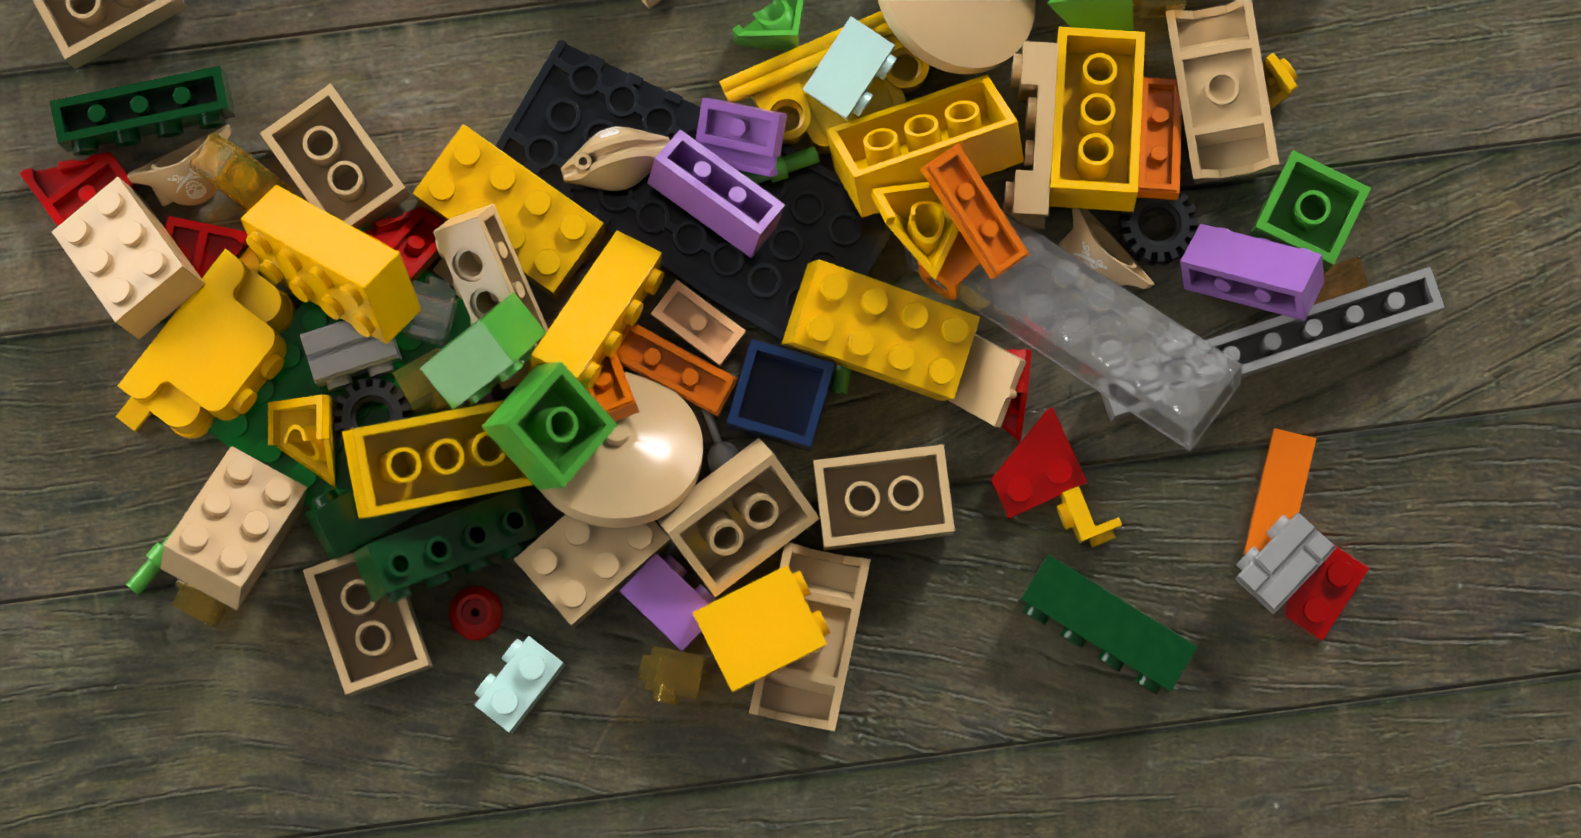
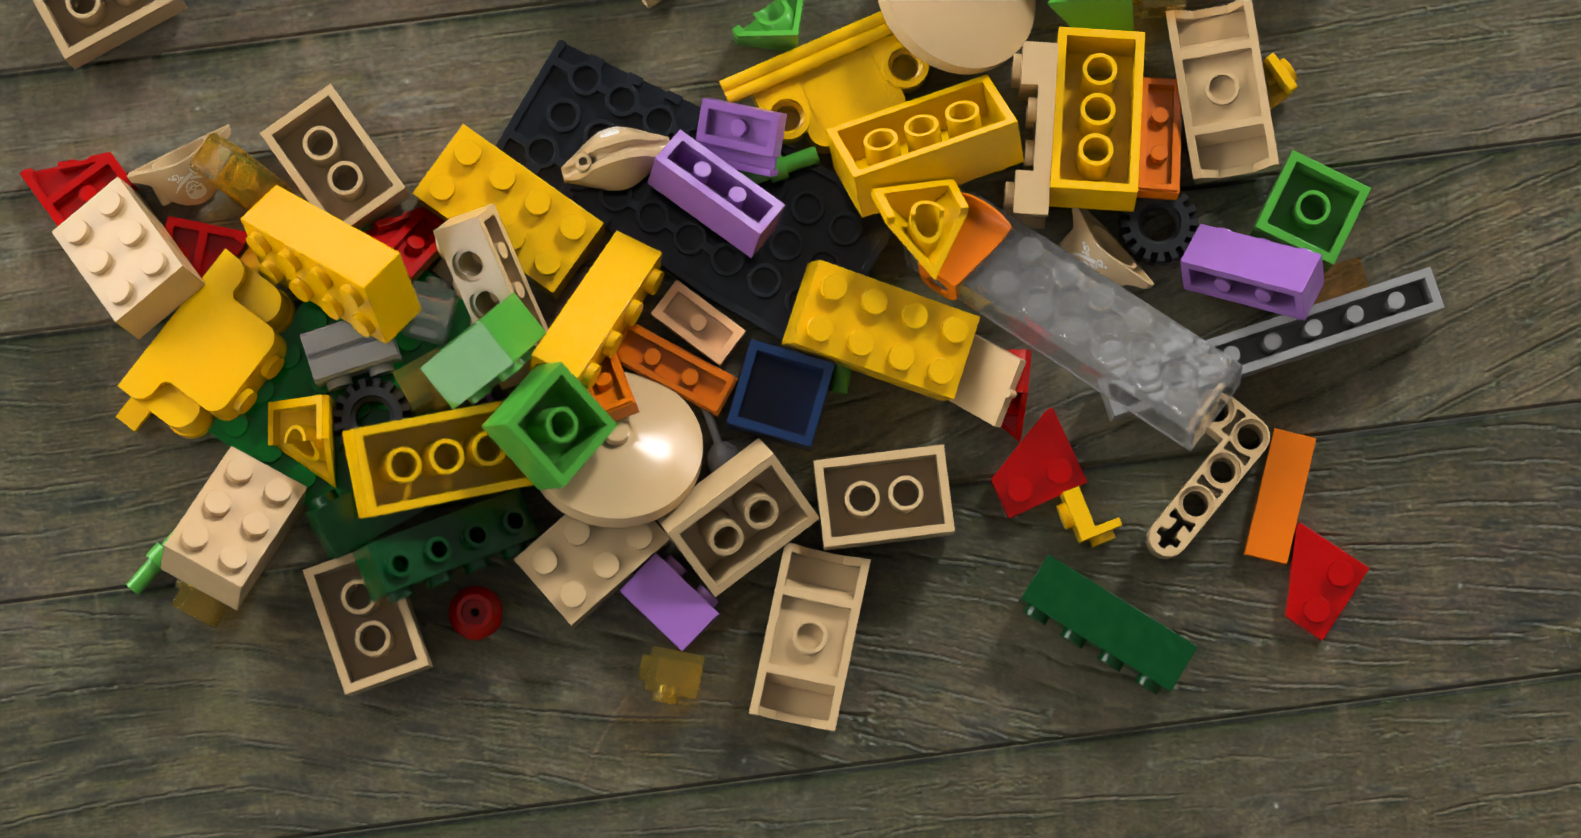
(143, 109): dark green brick -> none
(519, 684): light aqua brick -> none
(762, 627): yellow brick -> none
(850, 69): light aqua brick -> none
(974, 211): orange tile -> none
(1202, 482): none -> tan beam
(1284, 562): light grey brick -> none

